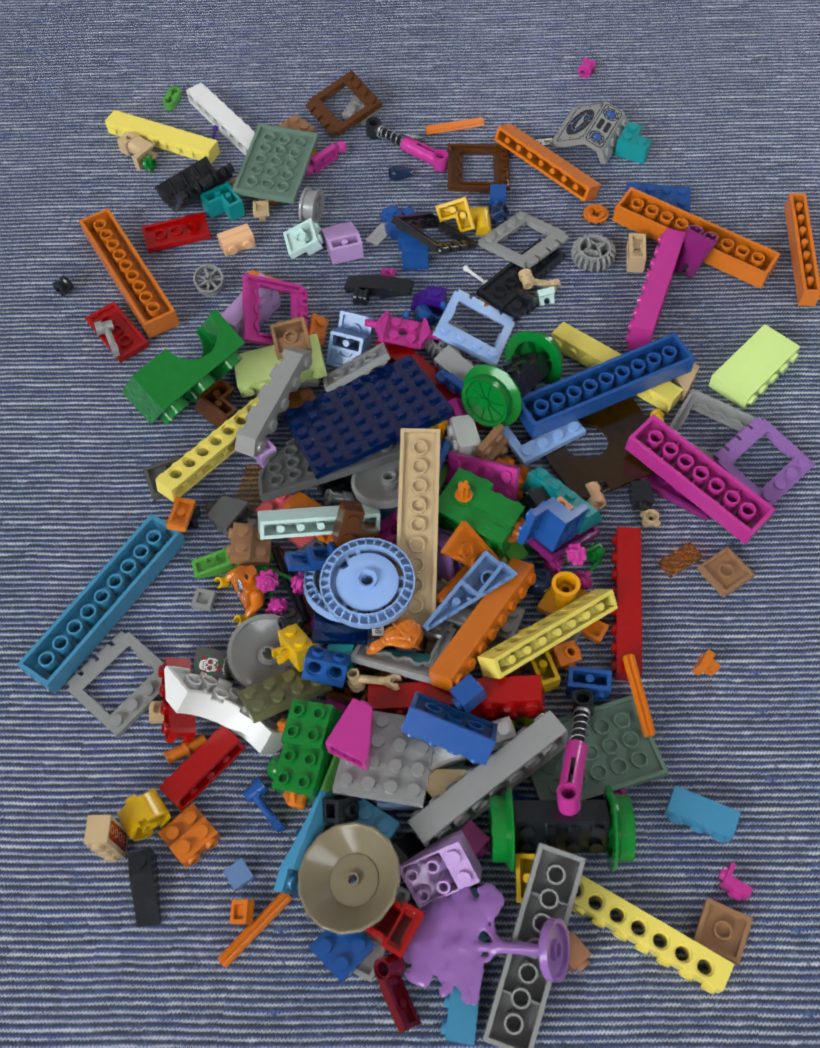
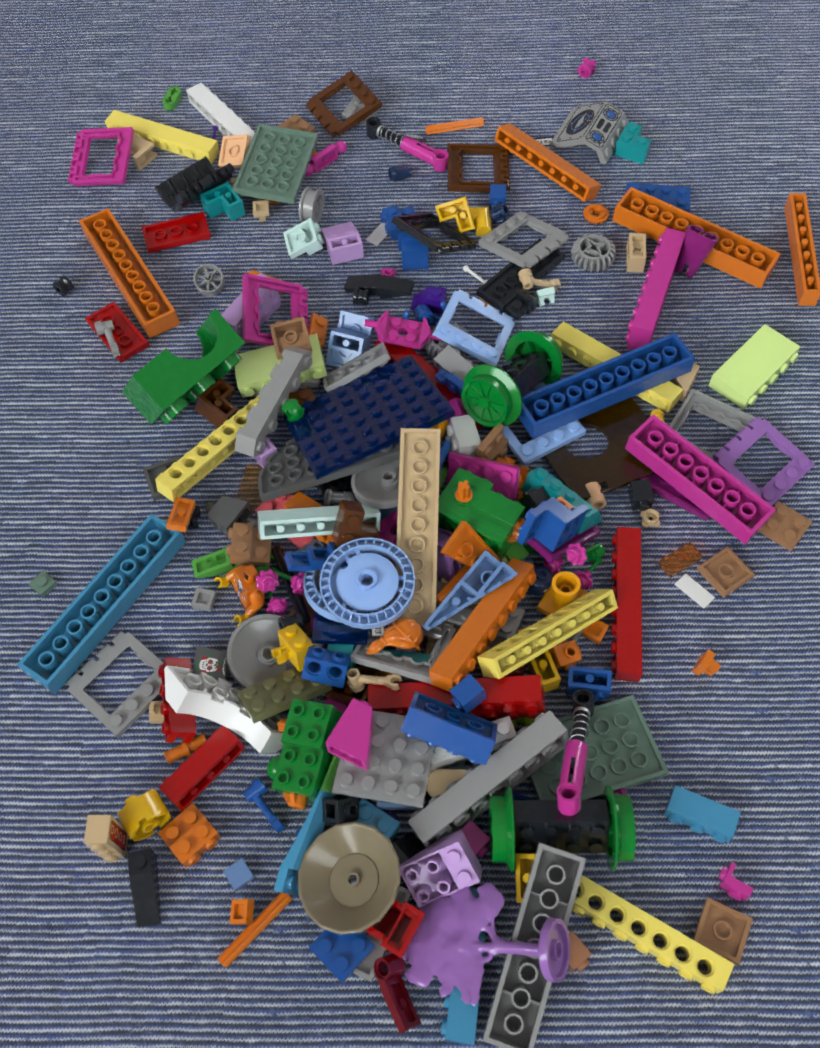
(43, 584): none -> sand green plate
(81, 152): none -> dark pink hinge
(149, 163): green plate -> none
(234, 150): none -> light nougat plate
(236, 240): light nougat brick -> none
(293, 410): none -> green piece
(639, 695): orange axle -> none
(694, 590): none -> white sticker
(785, 526): none -> medium nougat plate

